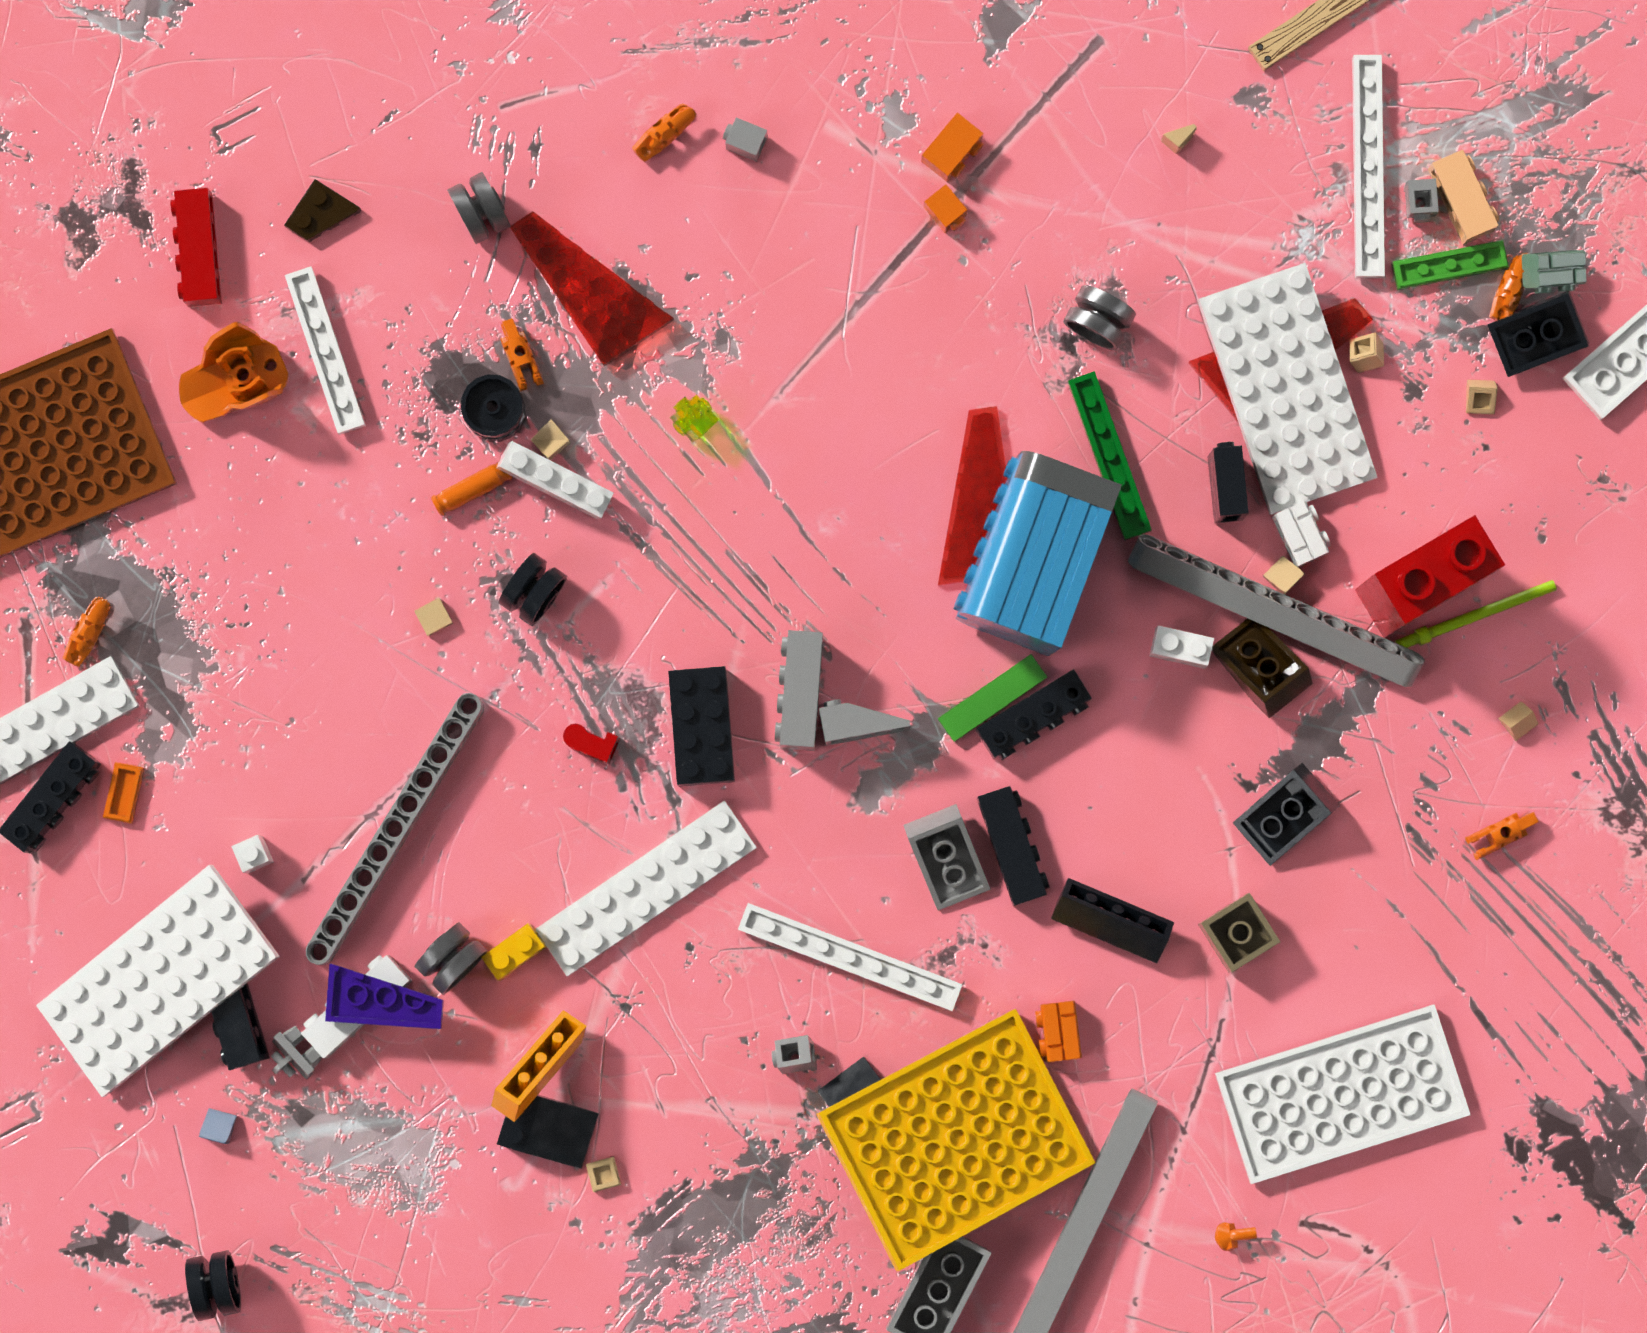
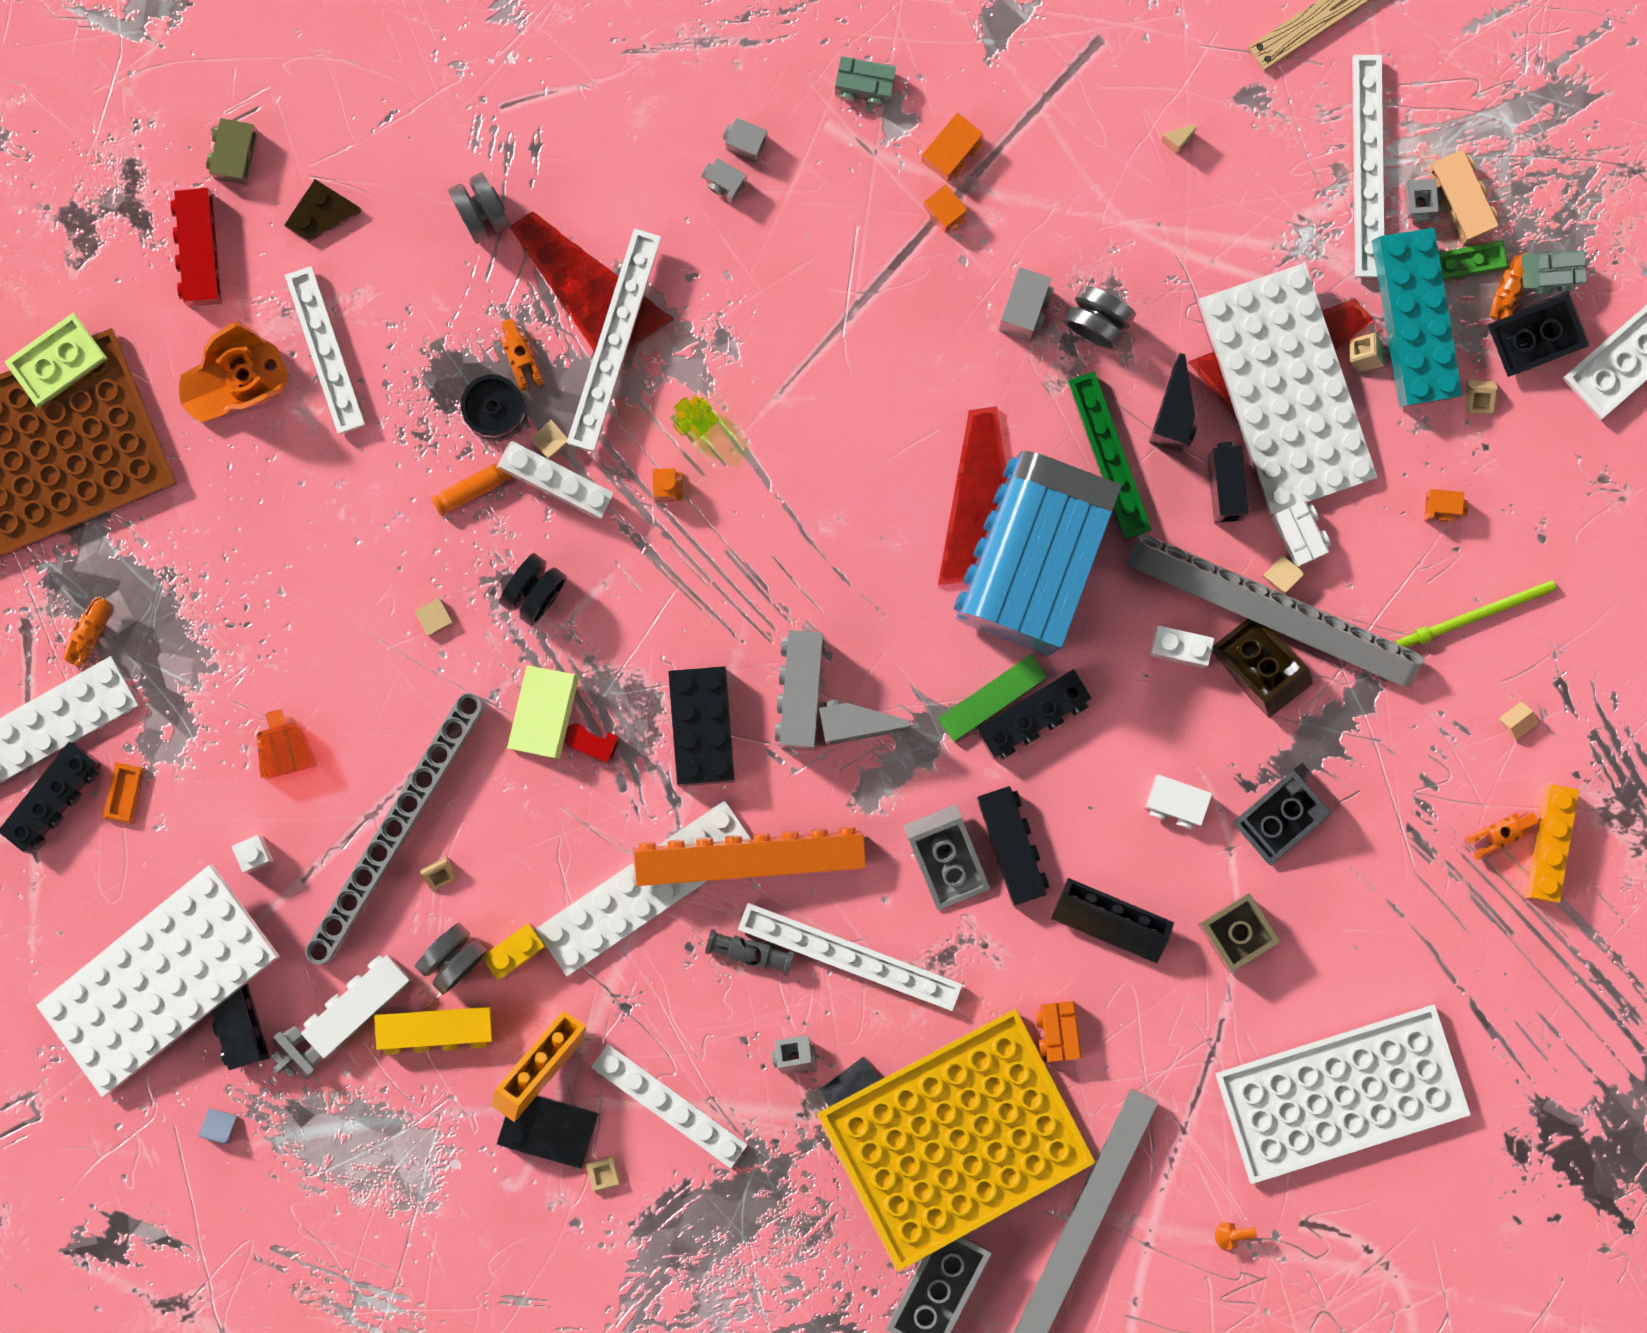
(56, 360): none -> yellowish green tile
(213, 1285): black wheel -> none
(232, 151): none -> olive brick
(282, 748): none -> clear orange torso
(369, 1000): dark purple wing -> none
(434, 1028): none -> yellow brick
(438, 873): none -> tan slope
(543, 712): none -> yellowish green tile
(614, 340): none -> white plate
(664, 132): orange hinge -> none
(667, 485): none -> orange brick
(669, 1106): none -> white plate
(724, 179): none -> light grey brick
(738, 949): none -> dark grey piece
(748, 857): none -> orange brick
(865, 81): none -> sand green brick
(1023, 309): none -> light grey brick
(1176, 414): none -> black slope
(1178, 802): none -> white brick
(1416, 317): none -> teal brick
(1429, 576): red brick -> none
(1445, 505): none -> orange brick
(1552, 843): none -> light orange brick

